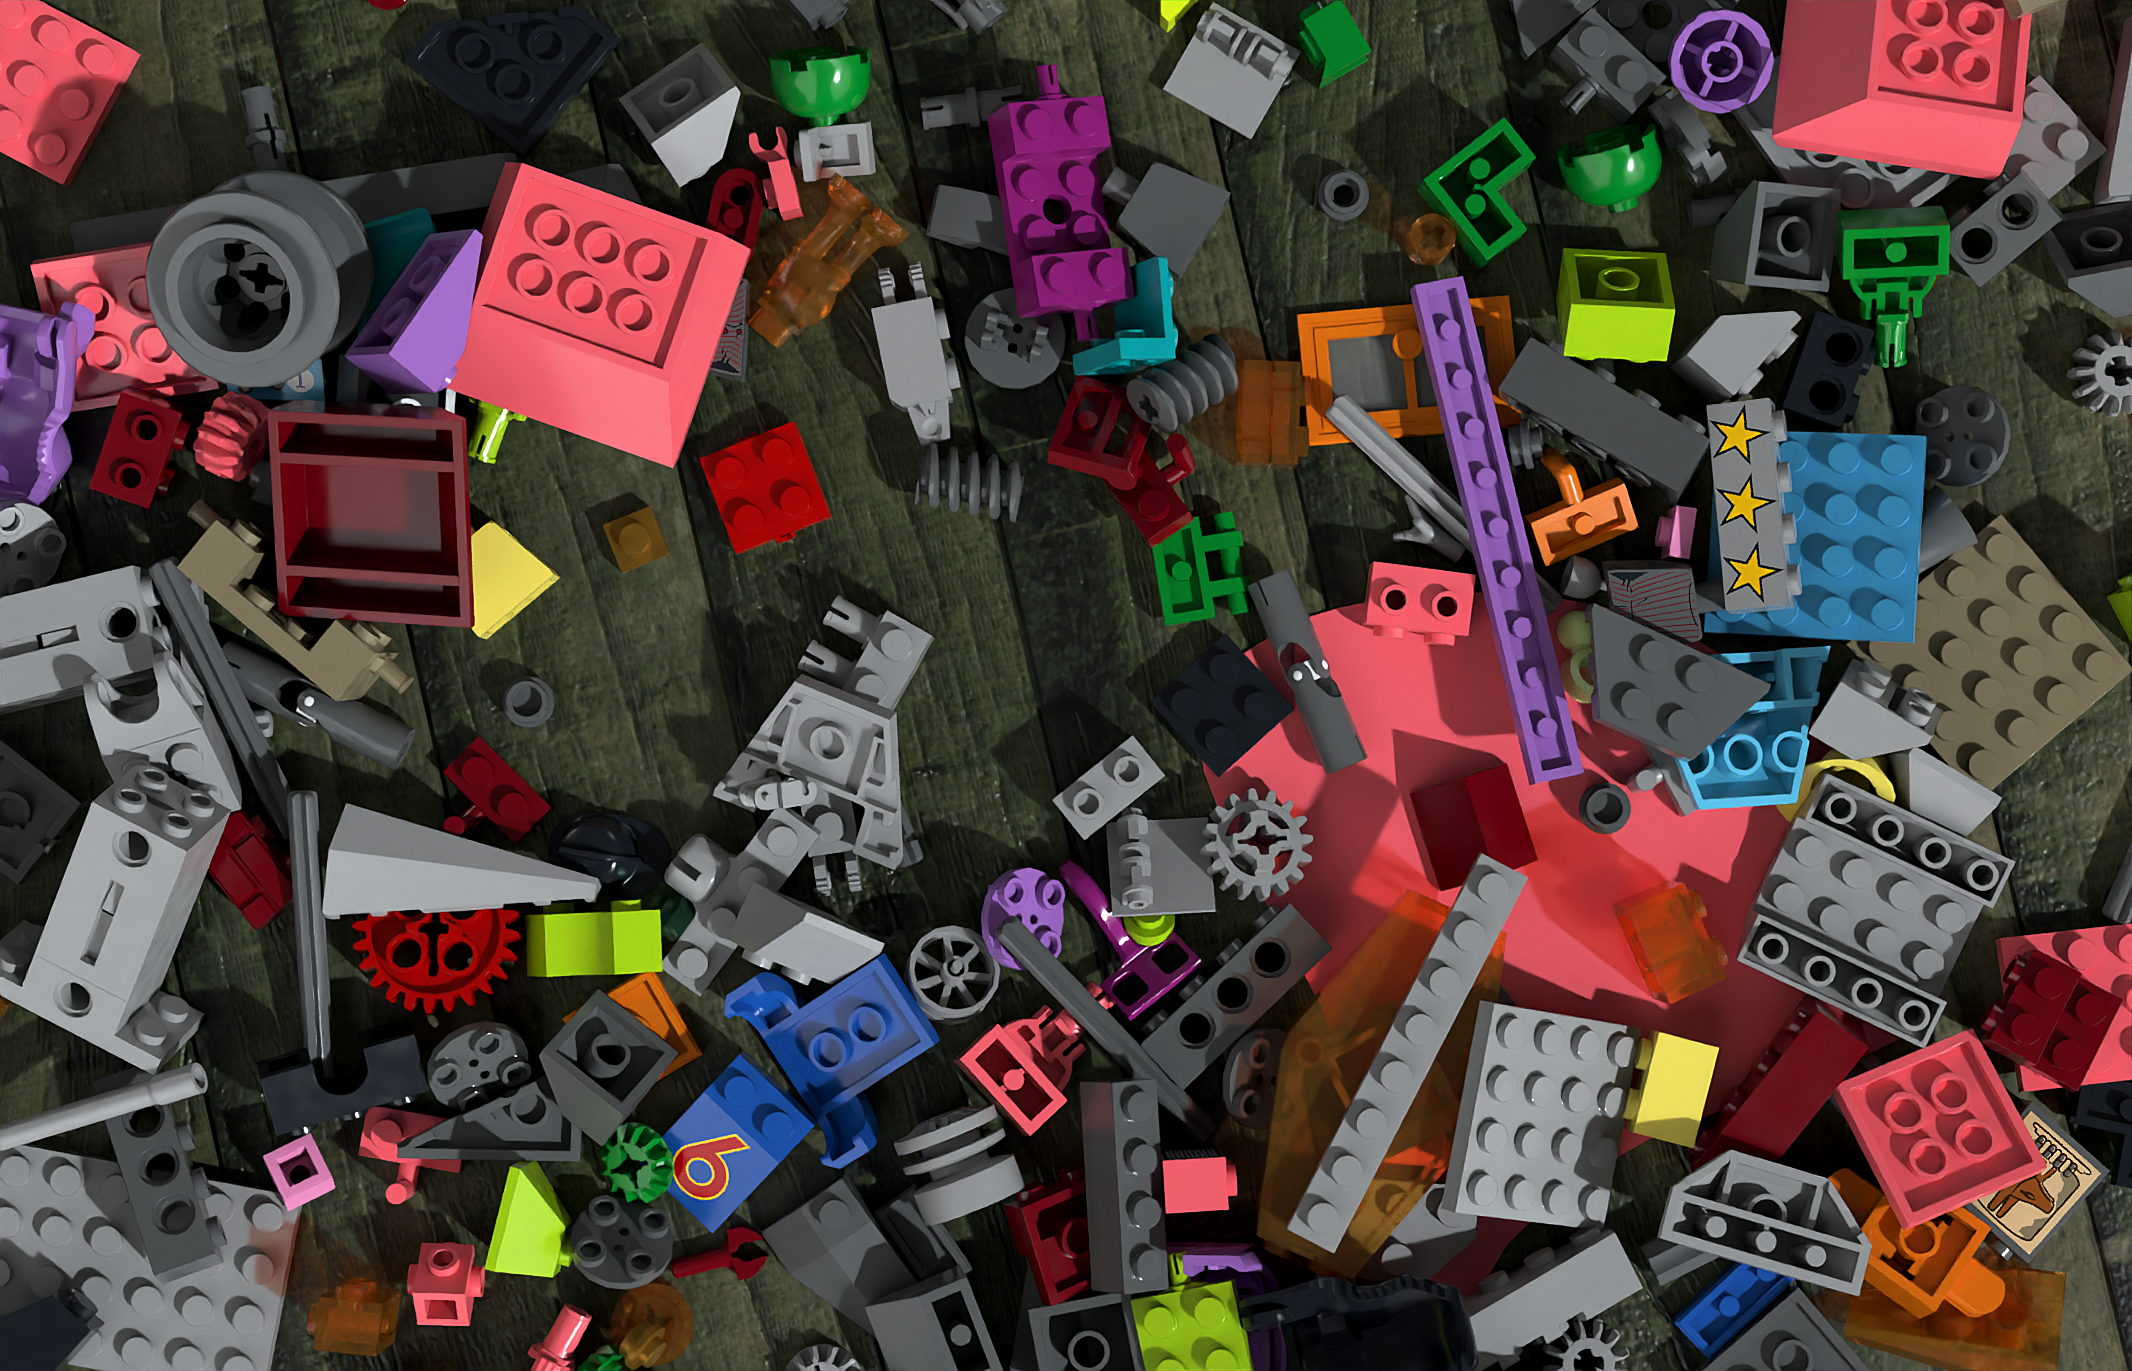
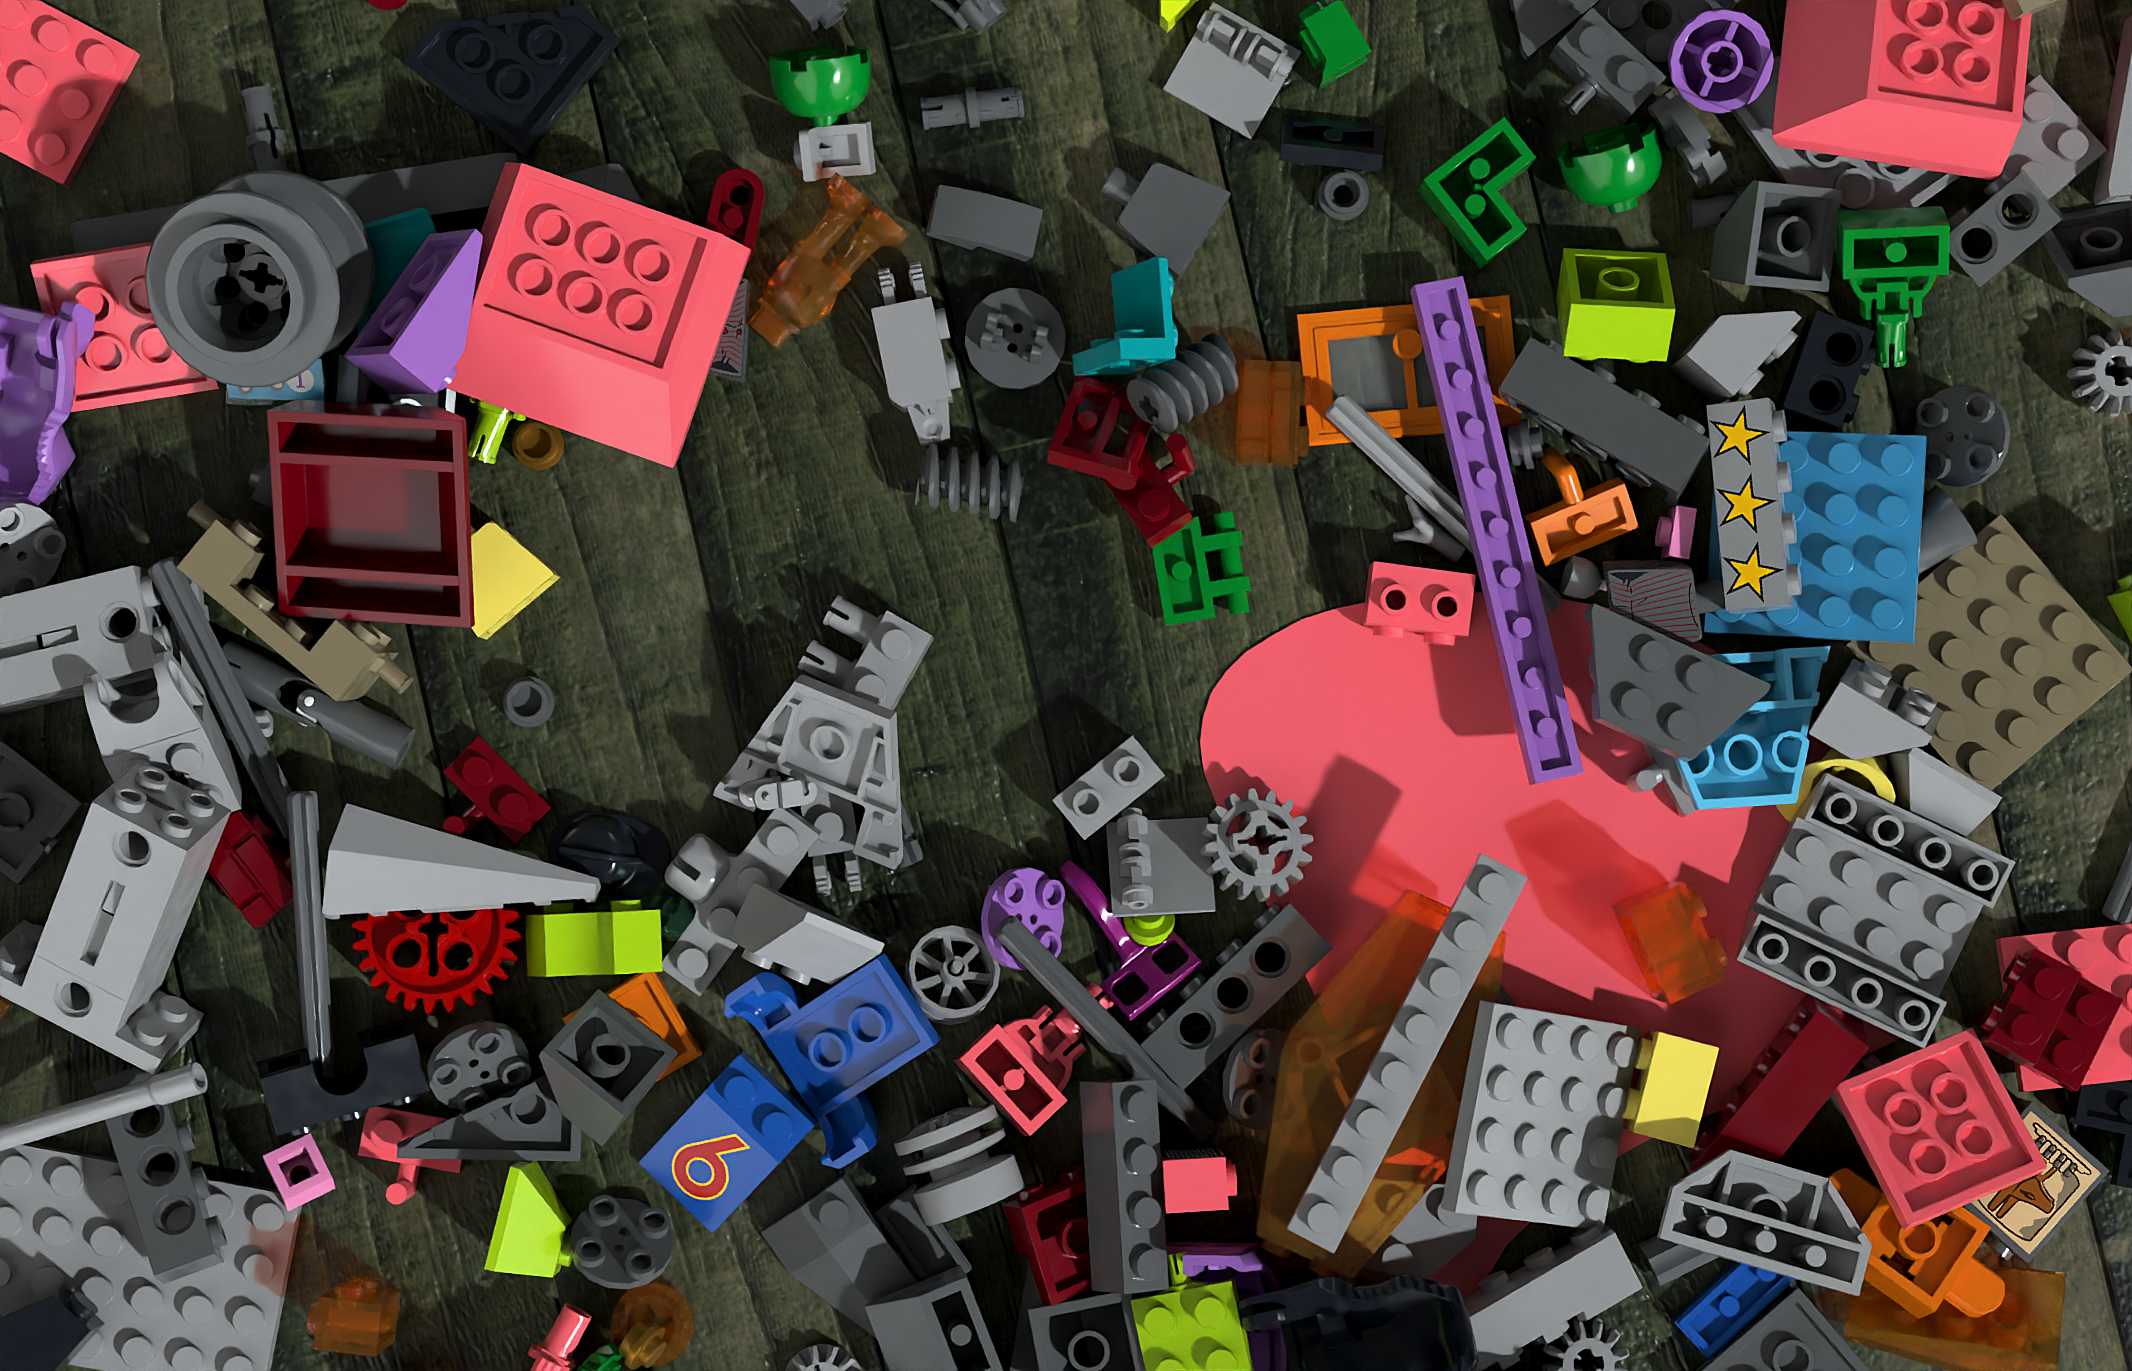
(140, 447): dark red brick -> none
(232, 436): coral gear -> none
(445, 1284): coral brick -> none
(538, 445): none -> pearl gold plate
(636, 539): pearl gold plate -> none
(640, 1144): green gear -> none
(686, 113): light grey slope -> none
(722, 1256): dark red bar -> none
(766, 487): red plate -> none
(781, 187): coral plate -> none
(1050, 153): magenta brick -> none
(1221, 705): black plate -> none
(1314, 689): dark grey piece -> none
(1332, 143): none -> black plate
(1429, 224): clear orange bush -> none
(1472, 818): dark red slope -> none
(1576, 636): yellowish green plate -> none
(1604, 808): dark grey plate -> none

